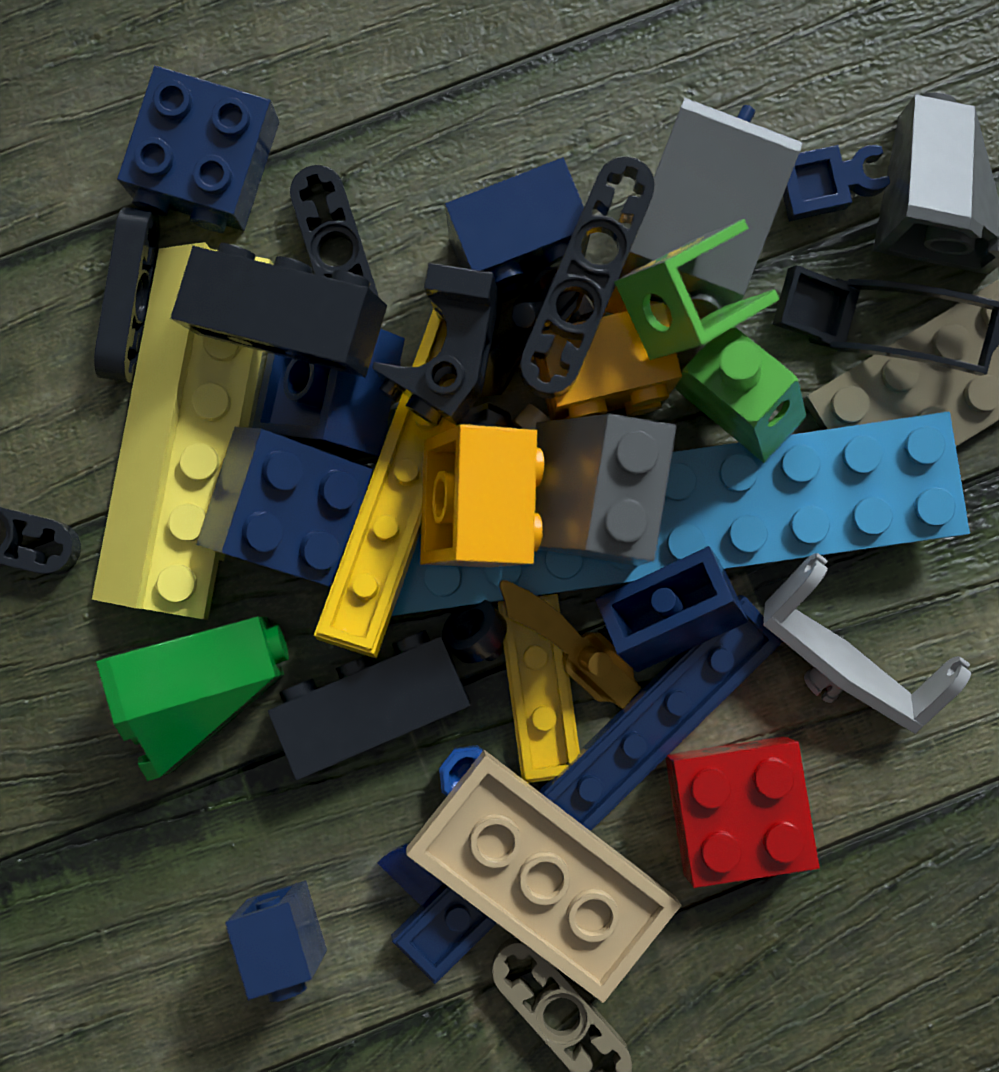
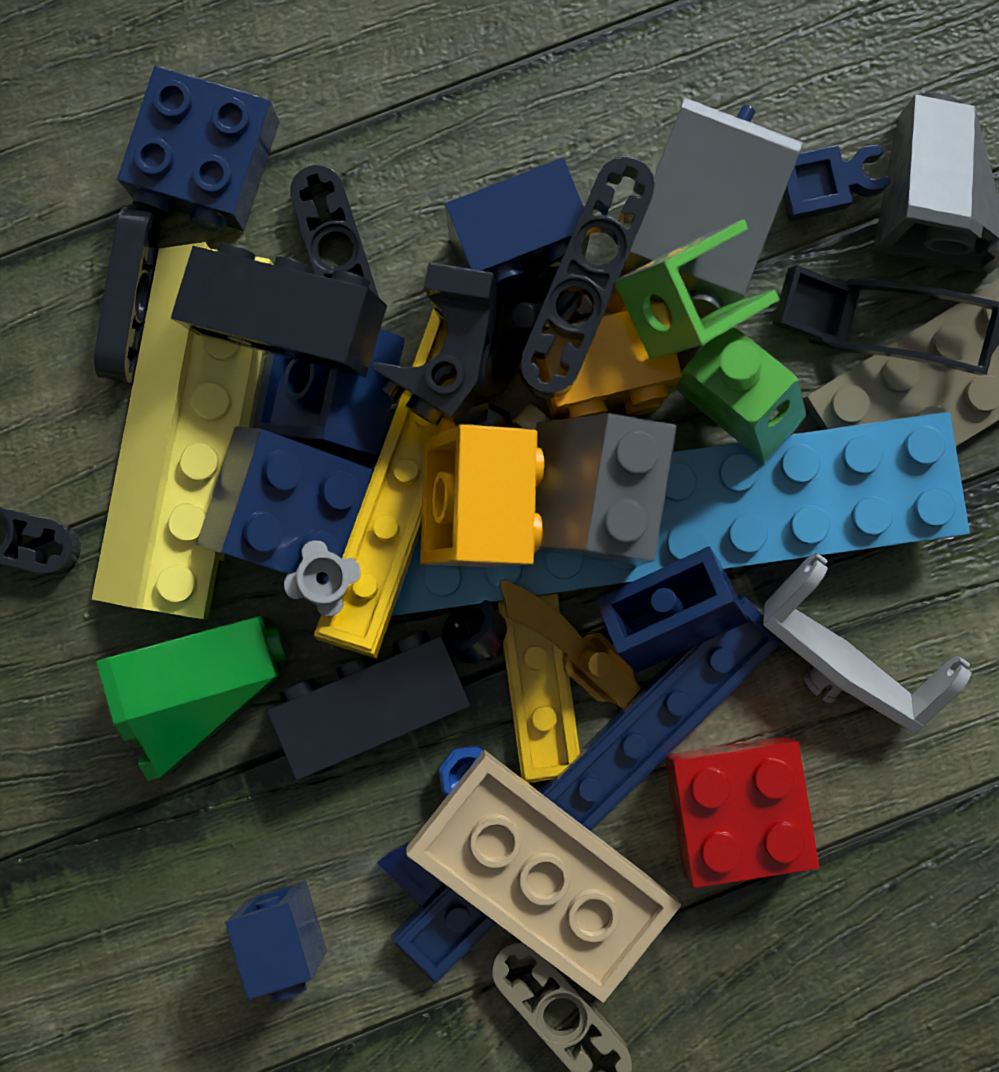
(304, 584): none -> light grey plate

